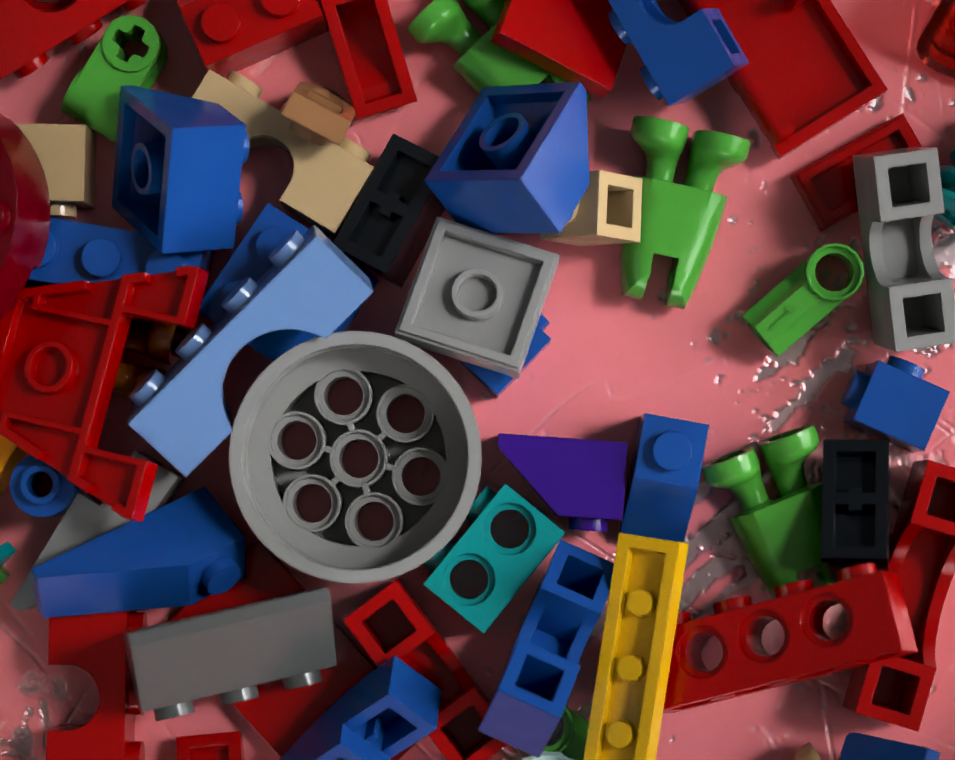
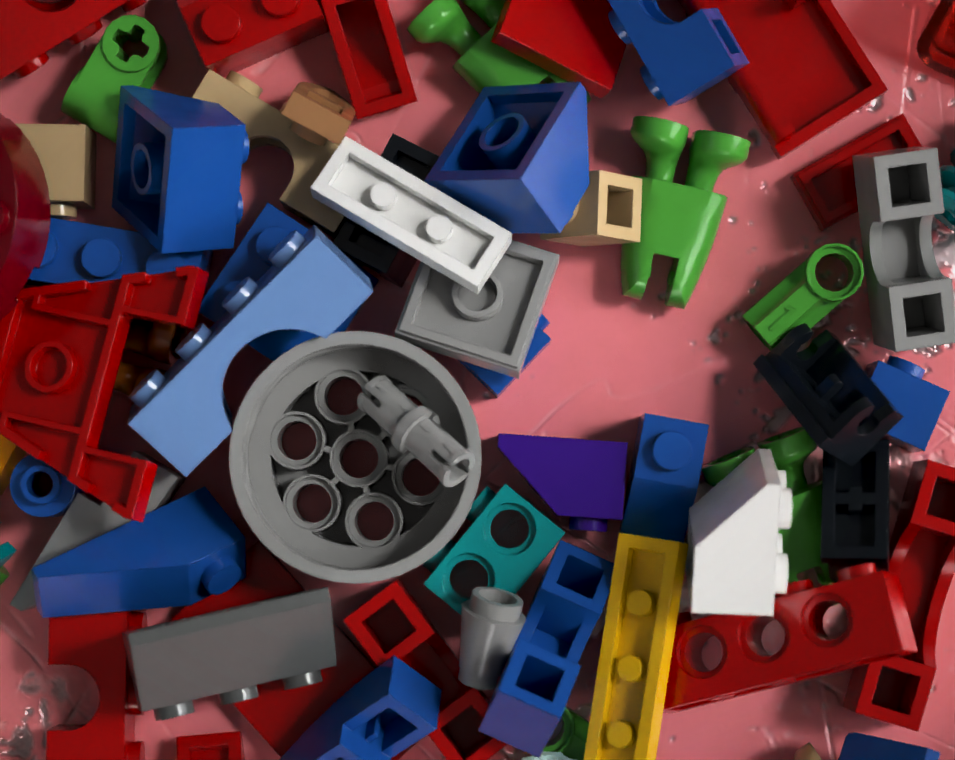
(411, 215): none -> white plate
(416, 431): none -> light grey pin
(488, 634): none -> light grey cone
(735, 543): none -> white slope
(829, 393): none -> black hinge

